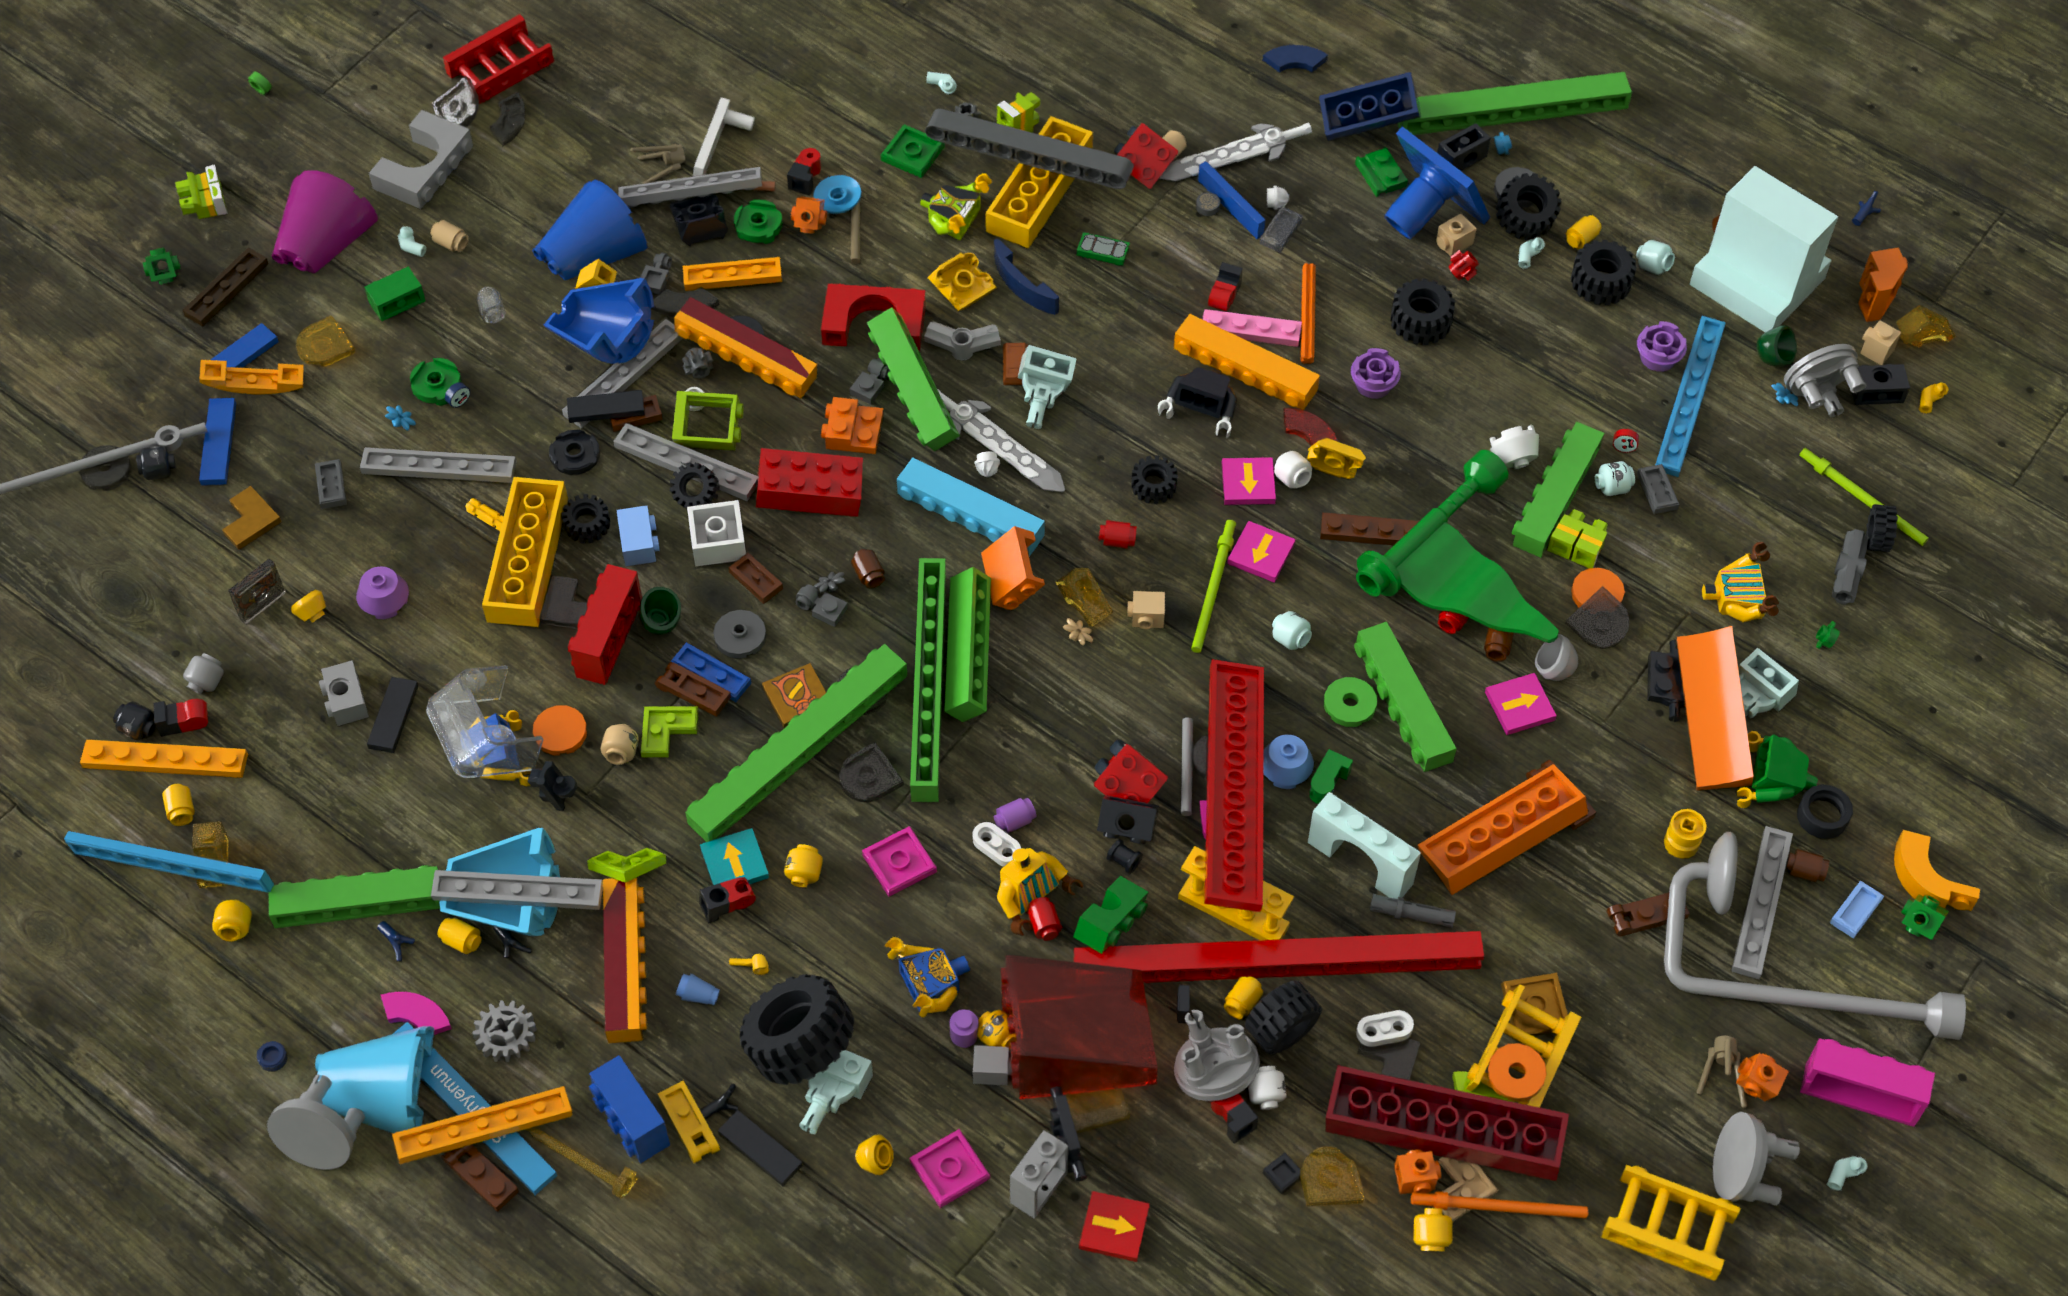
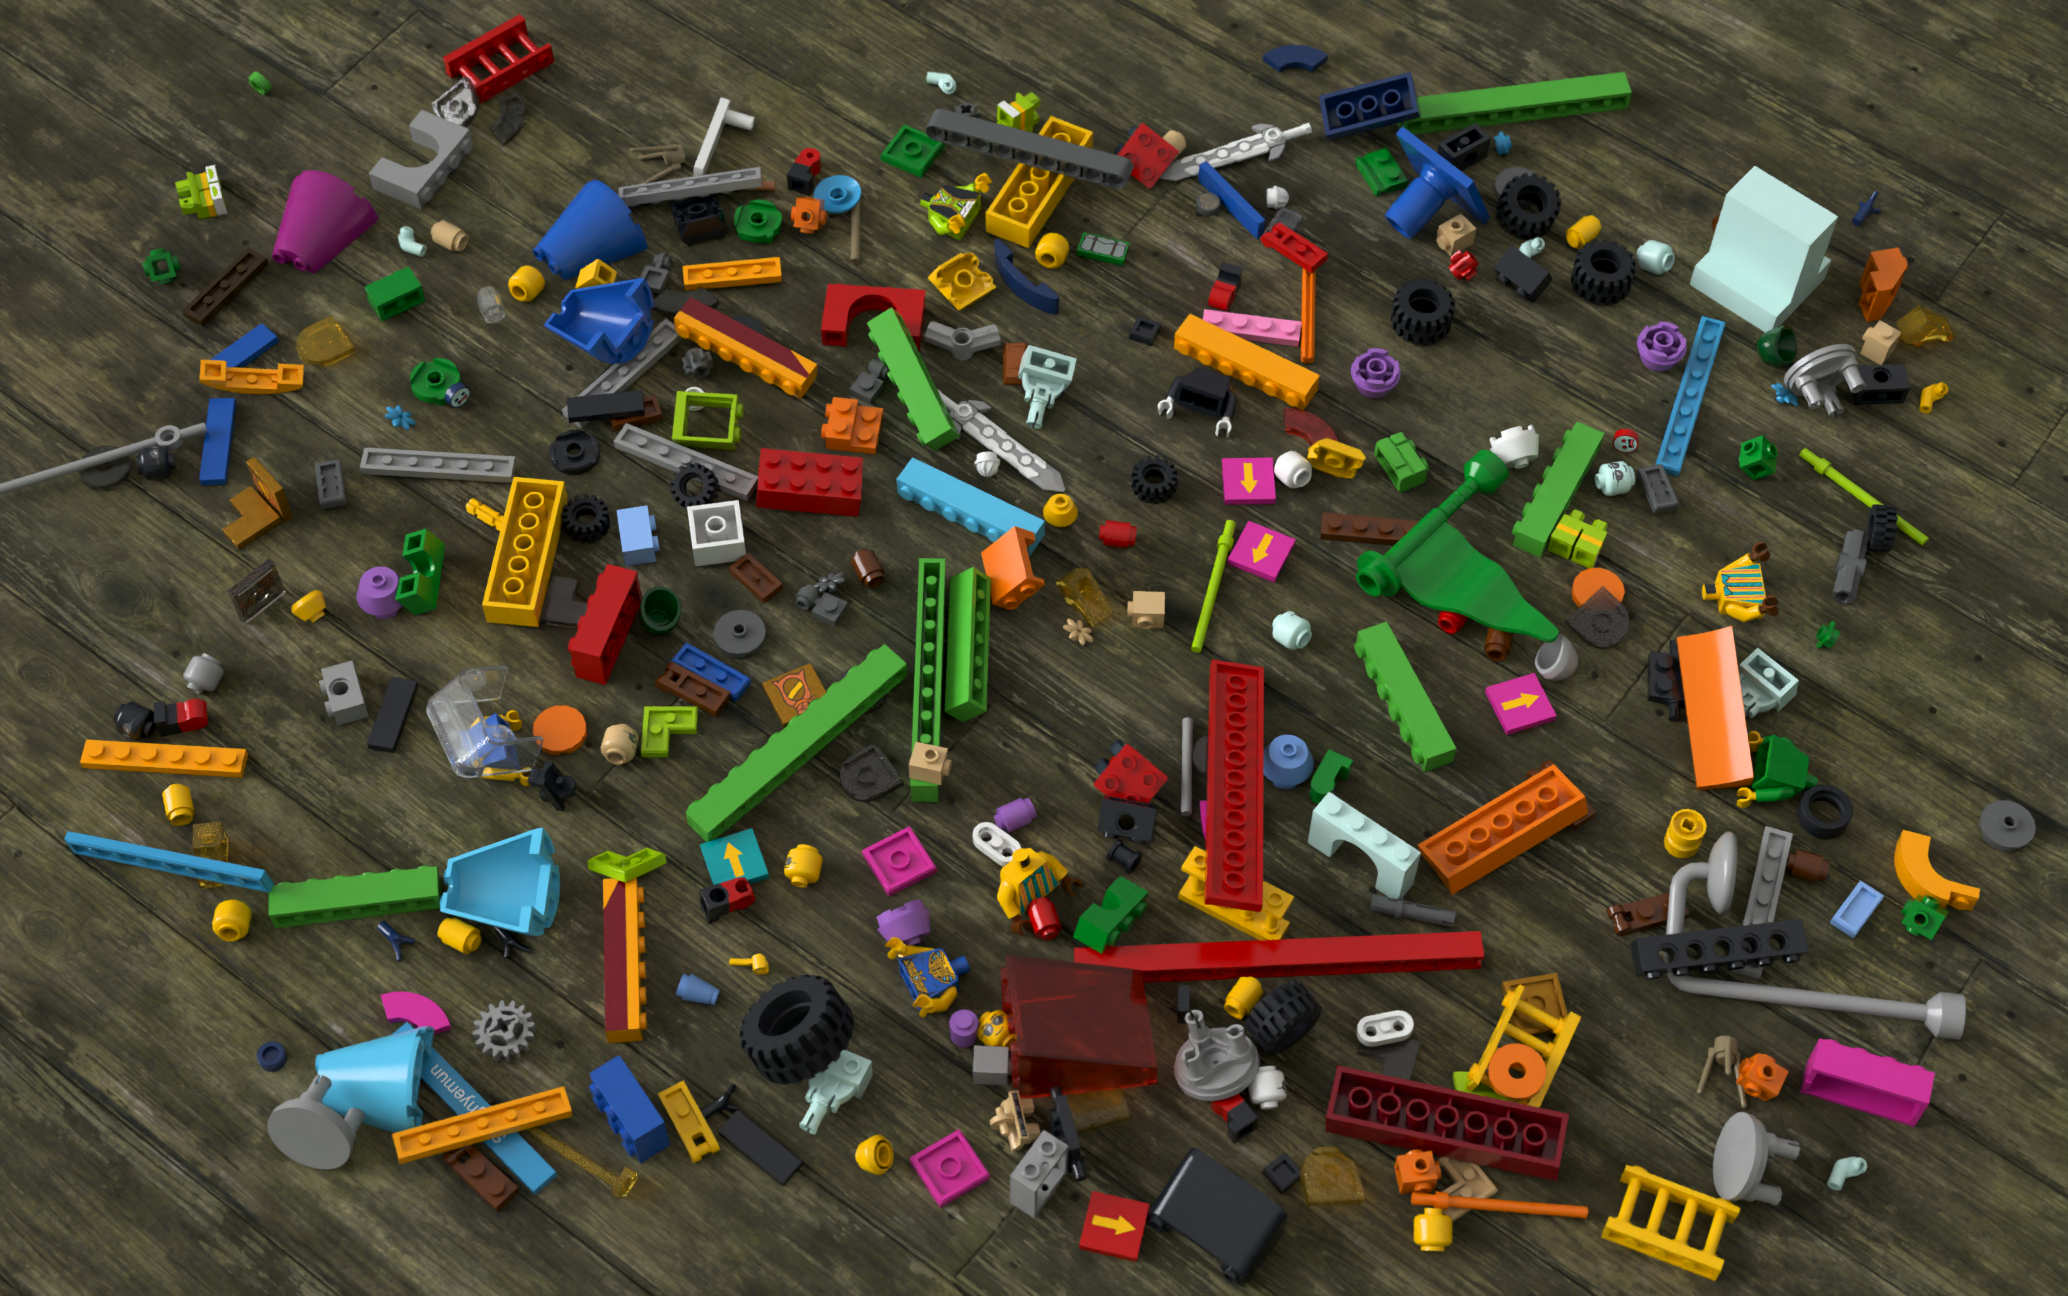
(269, 489): none -> pearl gold tile
(425, 554): none -> green arch
(517, 889): light grey plate -> none
(526, 284): none -> yellow head
(906, 923): none -> medium lavender cone
(929, 763): none -> tan brick
(1012, 1123): none -> tan hips
(1052, 250): none -> yellow head
(1060, 511): none -> yellow cone
(1145, 331): none -> black tile
(1219, 1215): none -> black windscreen
(1294, 247): none -> red plate
(1350, 688): bright green tile -> none
(1401, 461): none -> bright green brick
(1522, 274): none -> black brick
(1758, 457): none -> green brick
(1788, 933): none -> black brick
(1999, 834): none -> dark grey plate

